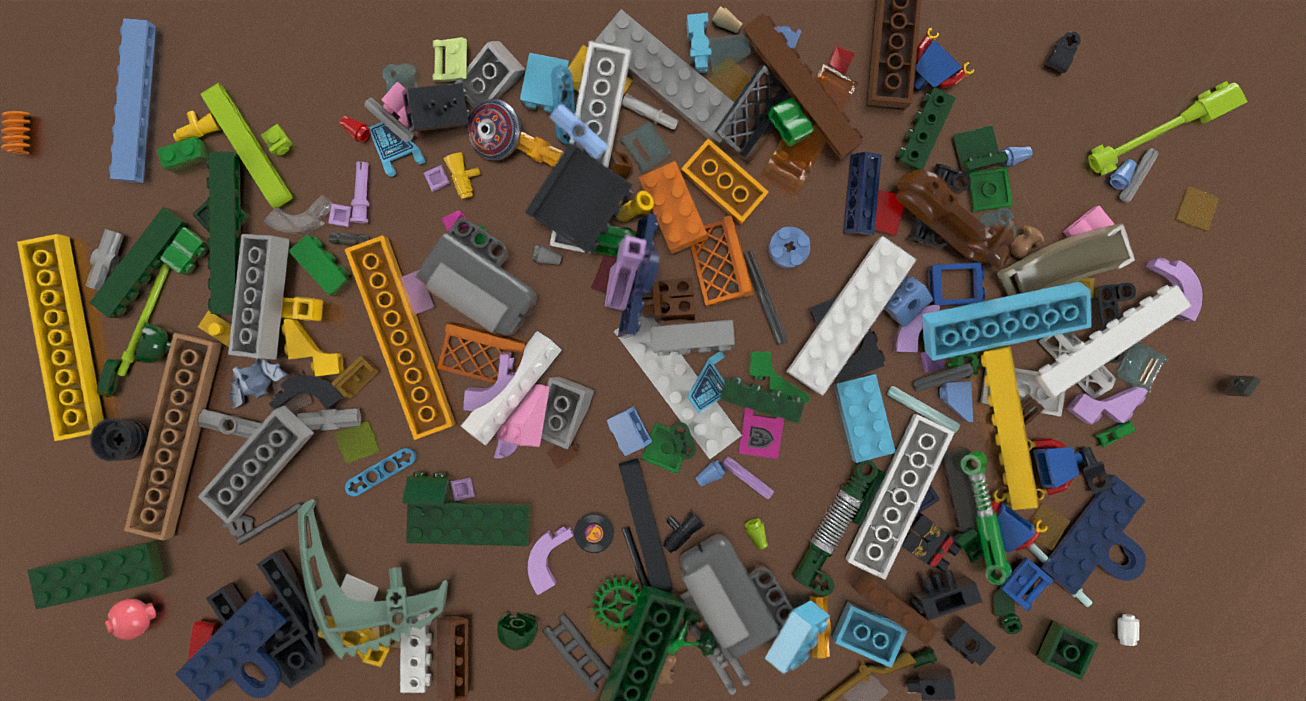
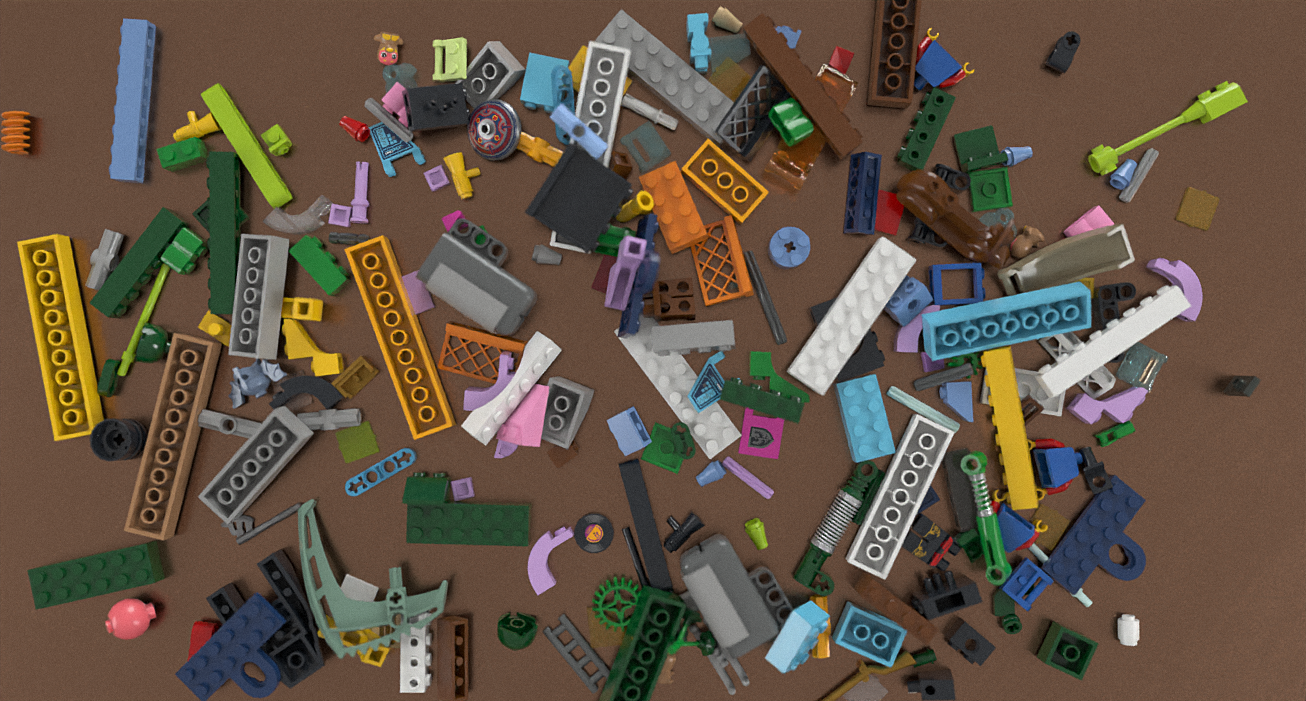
(388, 49): none -> animal

